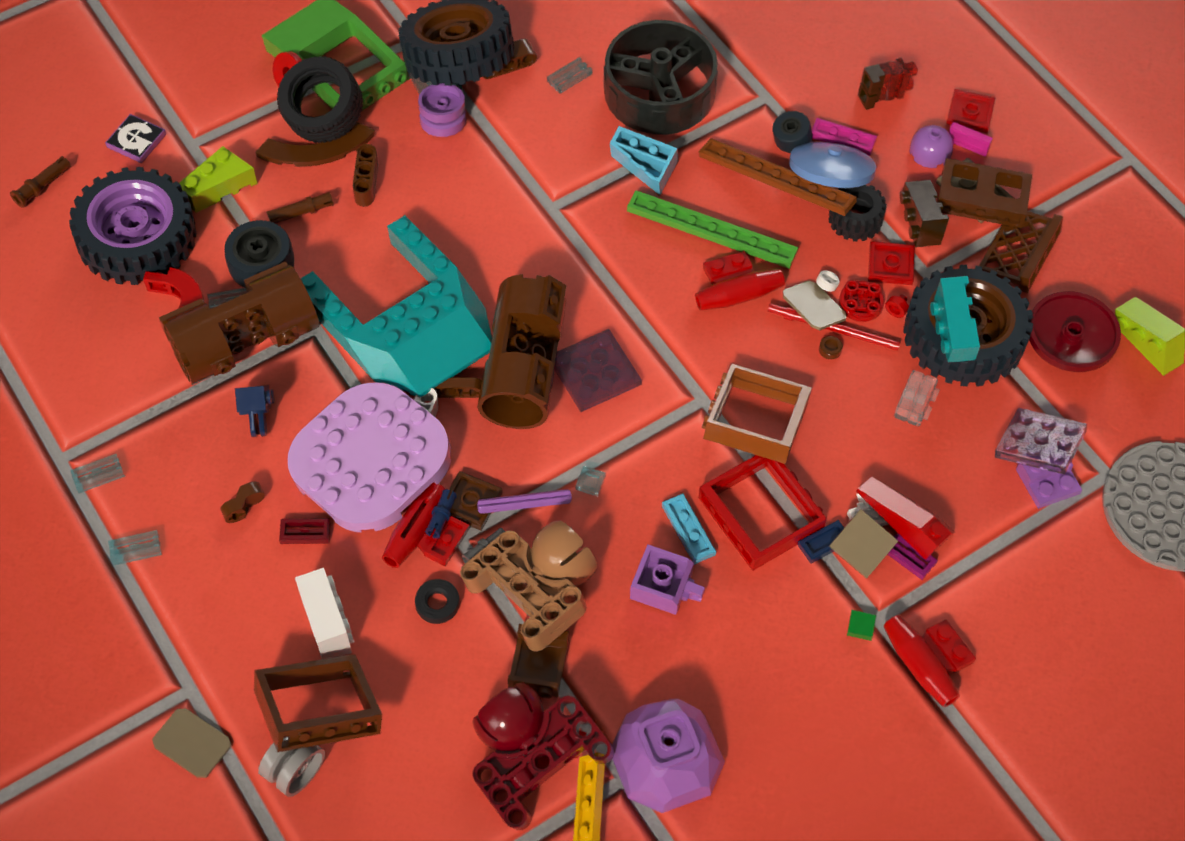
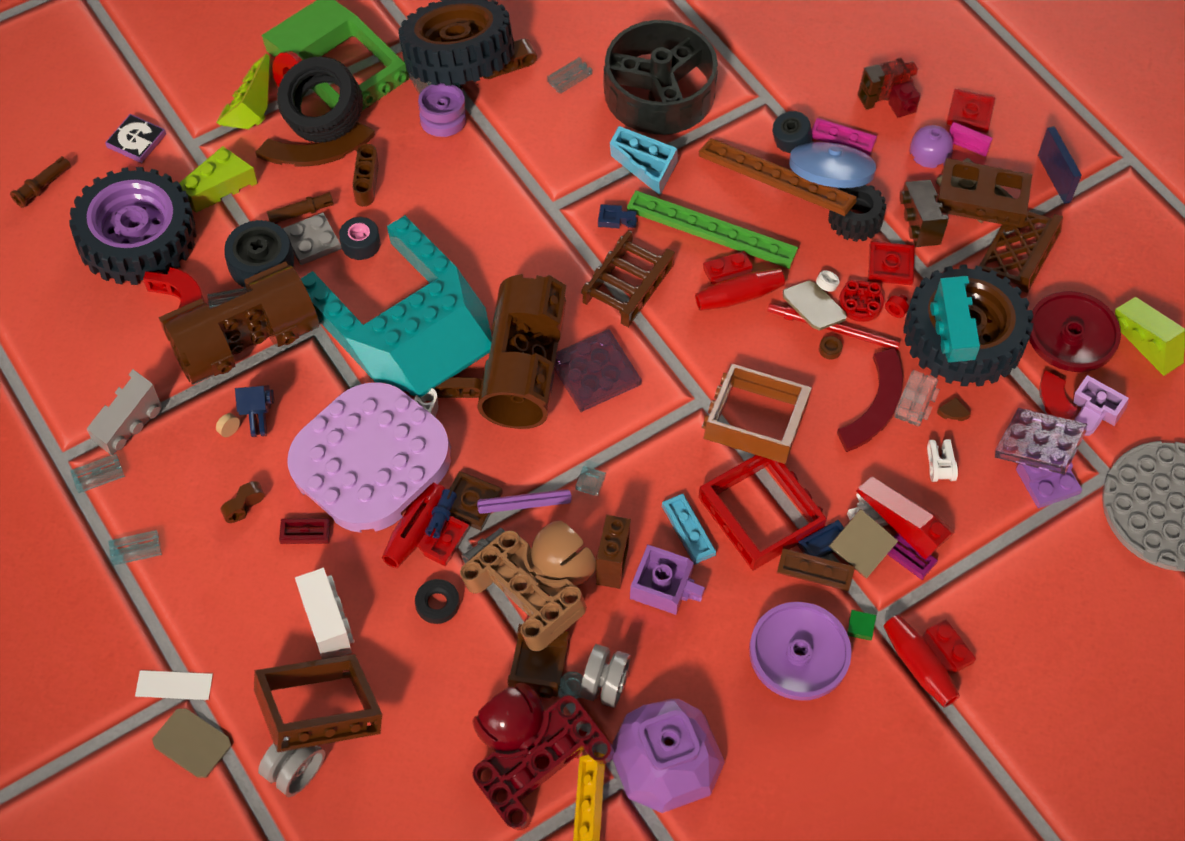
(126, 414): none -> light grey wedge
(174, 685): none -> white sticker
(227, 425): none -> tan tile
(250, 99): none -> lime wedge
(312, 238): none -> light grey plate
(359, 238): none -> black wheel
(571, 684): none -> clear light blue tile
(600, 674): none -> light grey wheel
(612, 216): none -> dark blue plate
(613, 551): none -> reddish brown window
(639, 294): none -> reddish brown fence
(806, 631): none -> medium lavender dish
(815, 569): none -> reddish brown plate
(883, 406): none -> dark red tile
(904, 99): none -> dark red brick
(938, 467): none -> white piece
(954, 410): none -> reddish brown tile
(1053, 396): none -> red tile
(1059, 165): none -> tile
(1098, 404): none -> lavender brick

